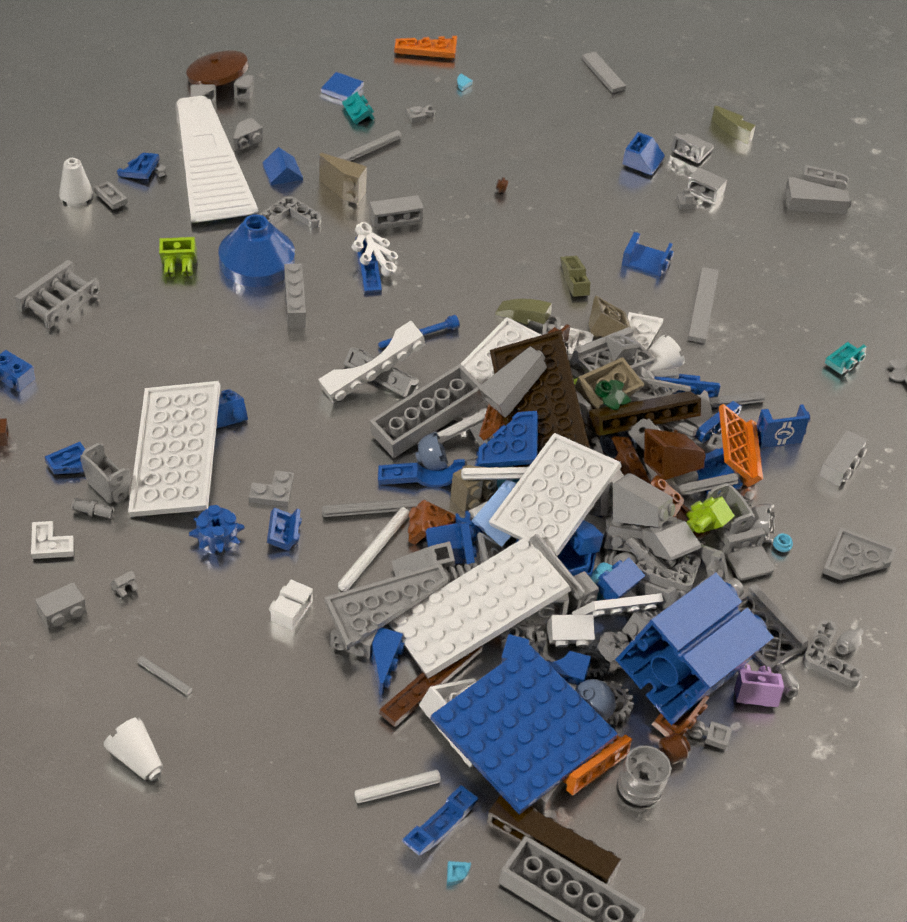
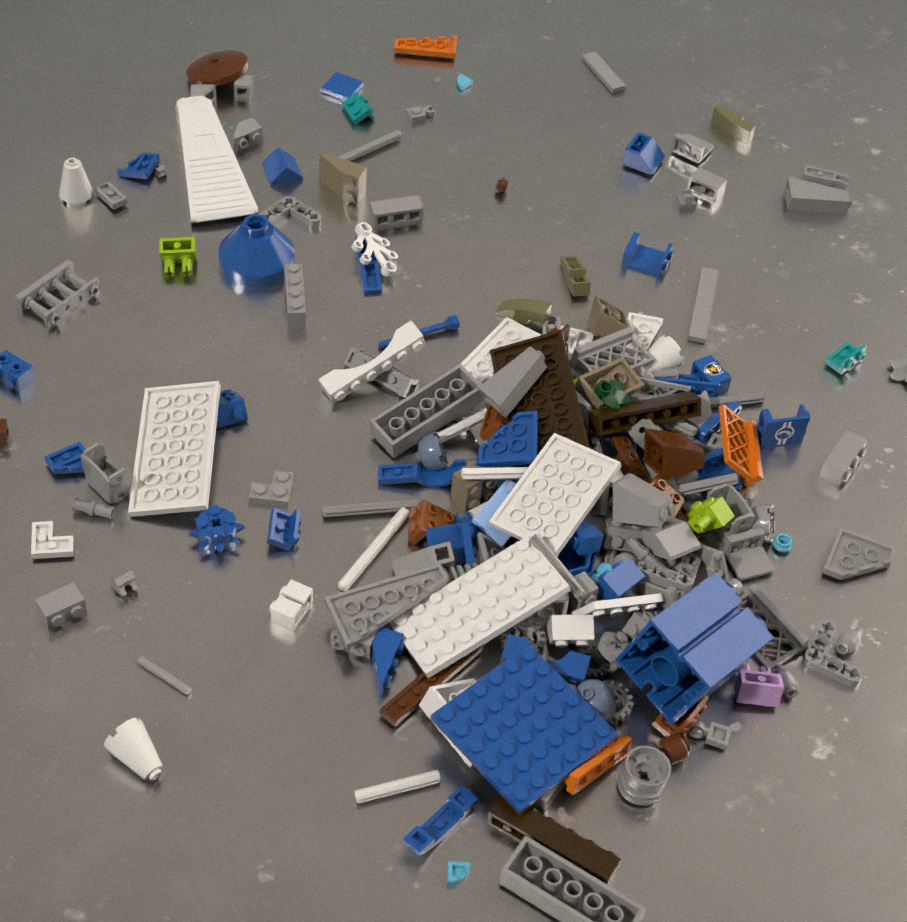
(621, 346): light grey slope -> none
(711, 371): none -> blue brick

